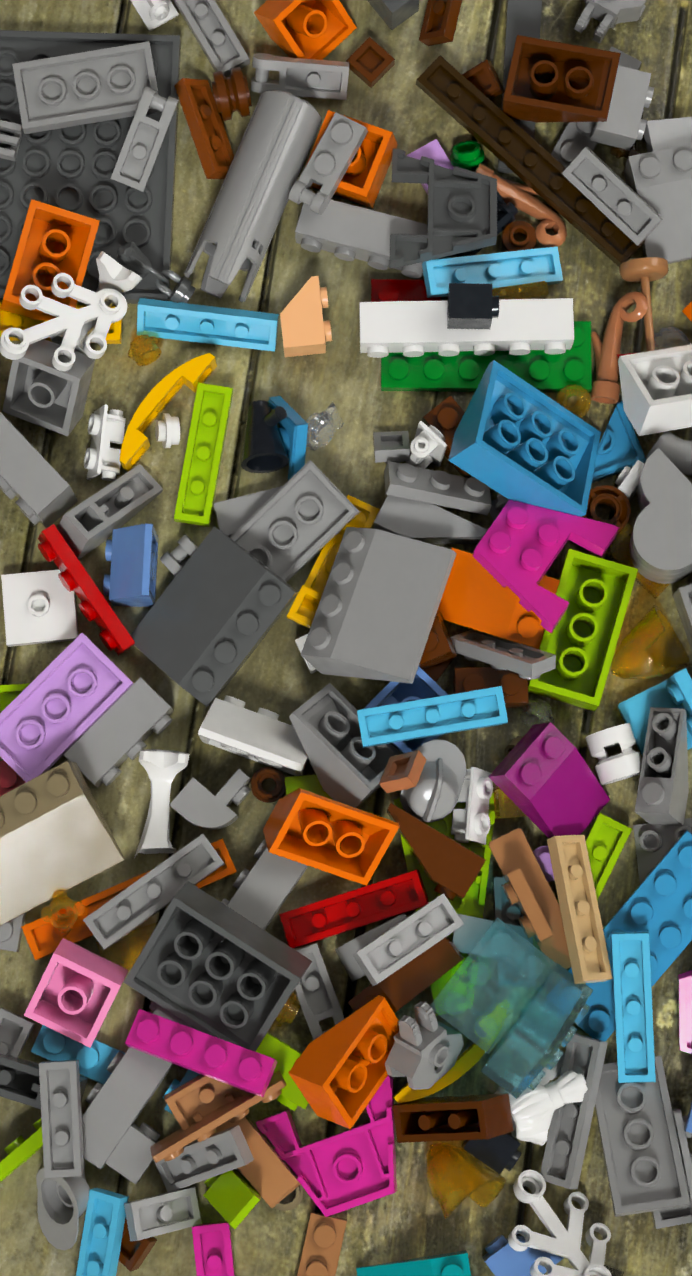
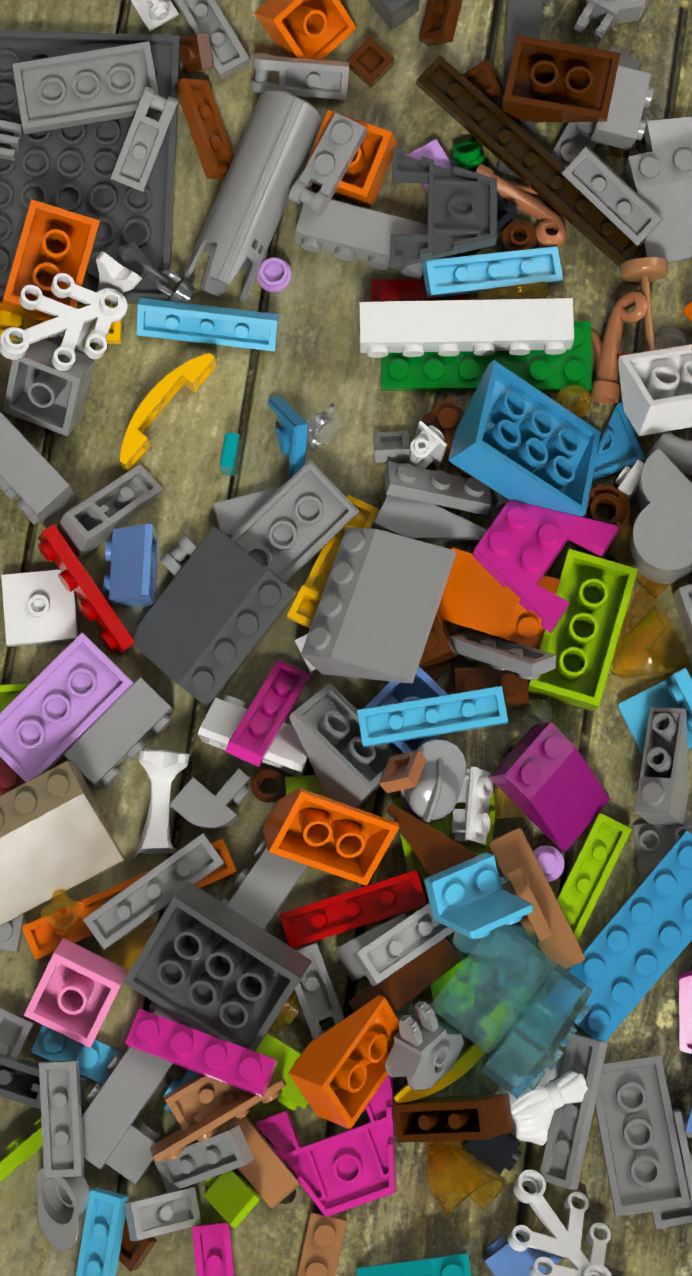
(104, 429): white hinge -> none
(144, 350): clear yellow plate -> none
(168, 430): white plate -> none
(196, 53): none -> reddish brown plate
(203, 454): lime plate -> none
(230, 453): none -> teal tile
(231, 94): reddish brown wheel -> none
(262, 441): black piece -> none
(267, 713): none -> dark pink plate
(274, 275): none -> lavender plate
(303, 321): light nougat slope -> none
(471, 306): black brick -> none
(472, 898): none -> medium azure bracket
(579, 909): tan plate -> none
(618, 766): white wheel -> none
(633, 1007): medium azure plate -> none

